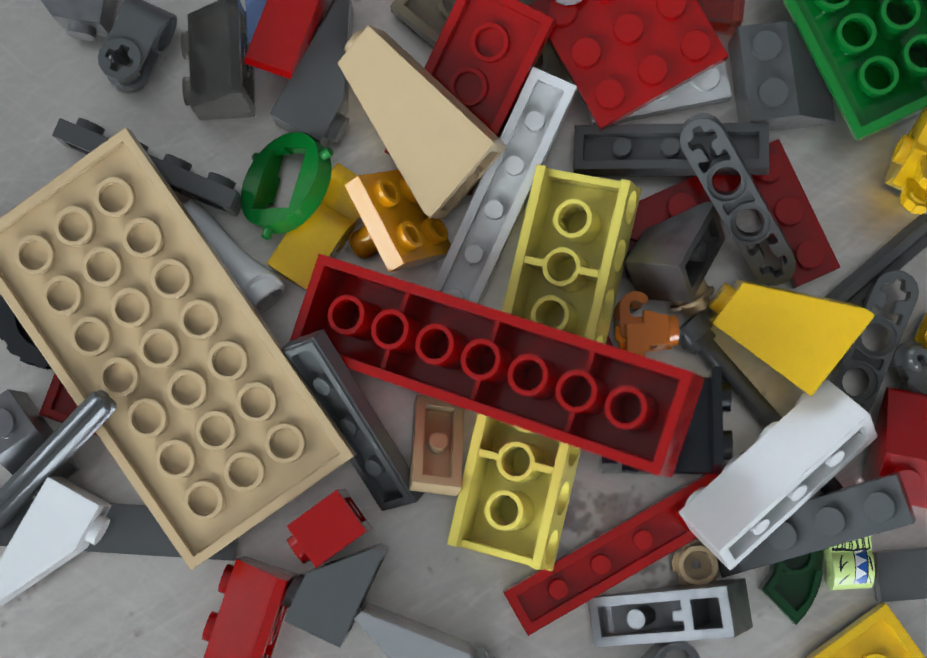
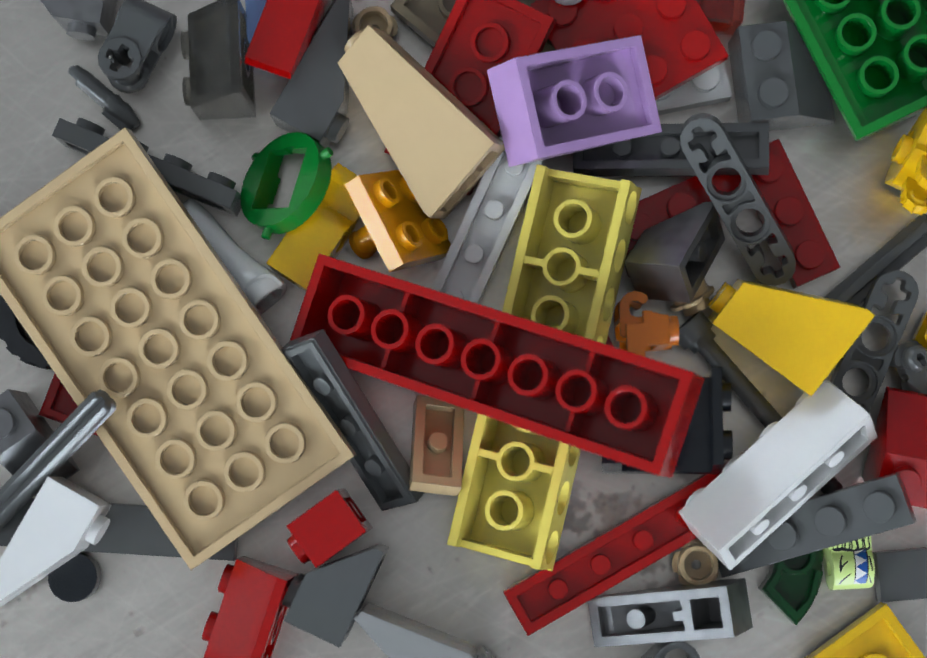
(76, 578): none -> black tile
(113, 105): none -> dark grey piece
(375, 17): none -> tan plate
(573, 99): none -> lavender slope

